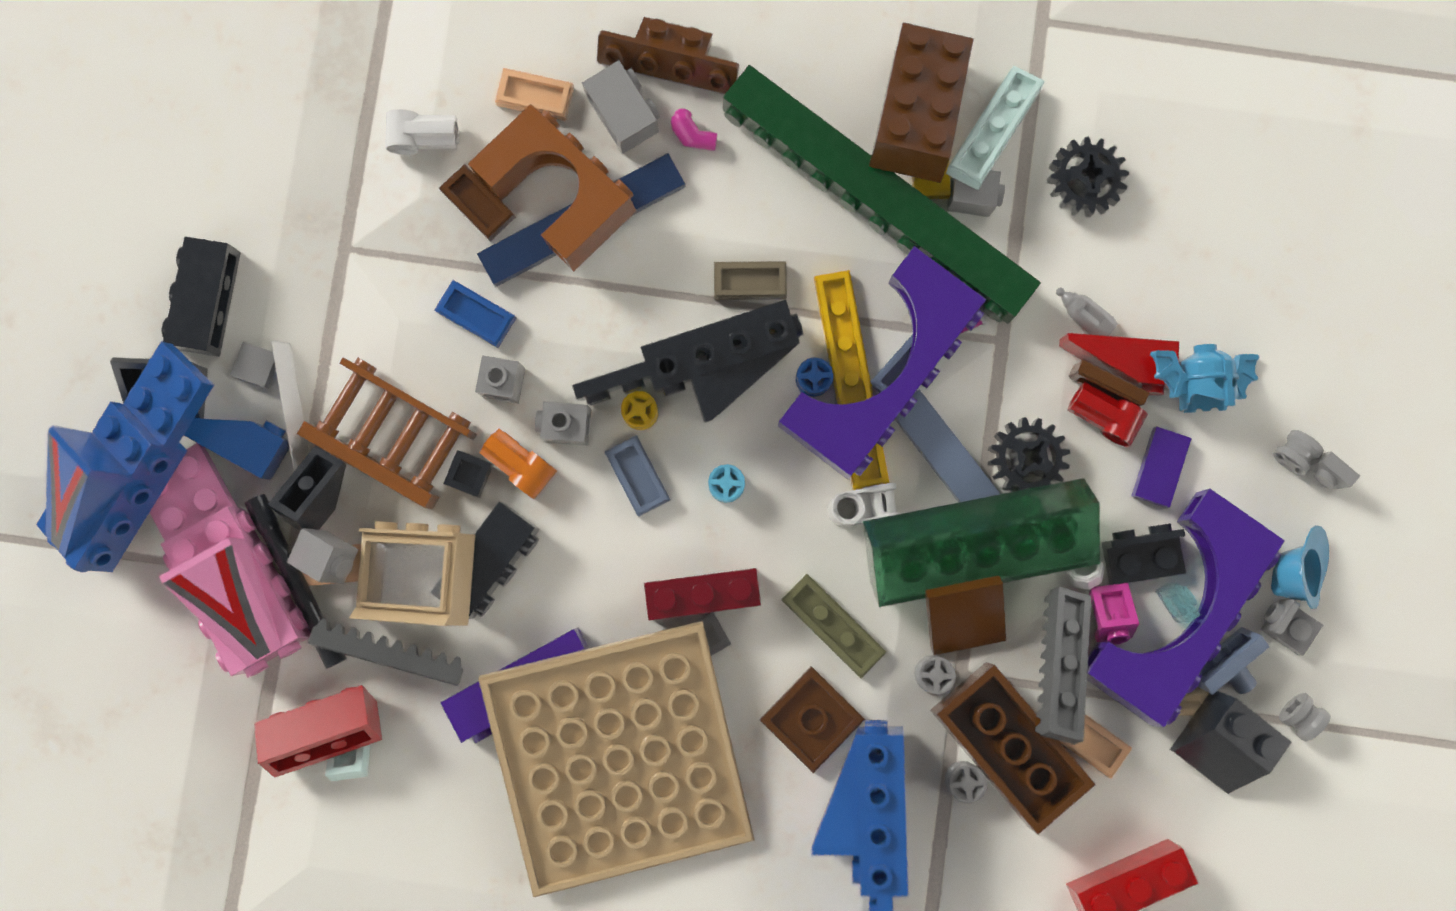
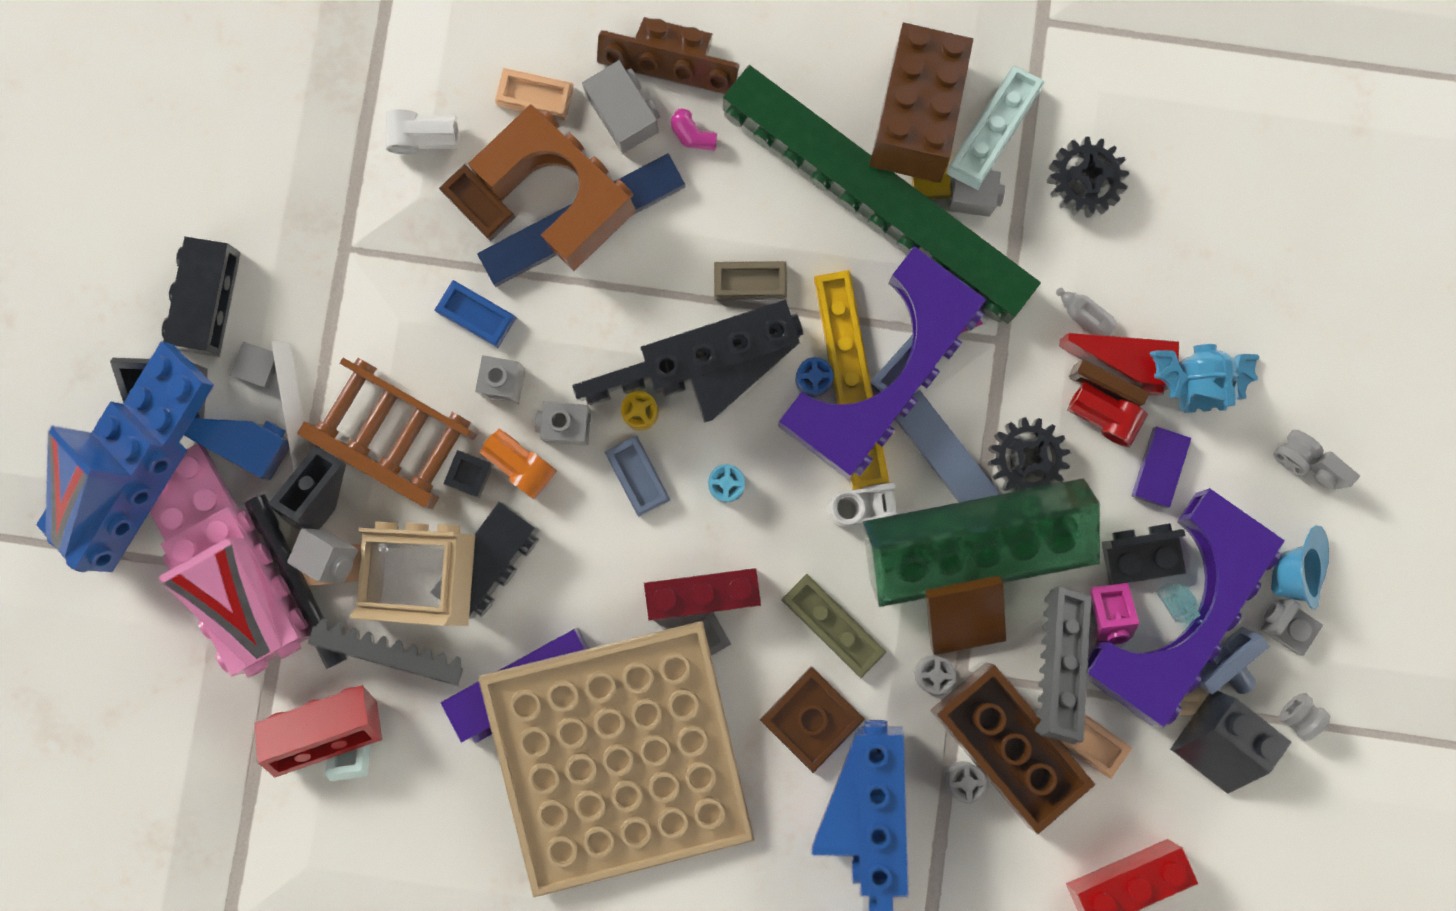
(1087, 576): white tile -> none

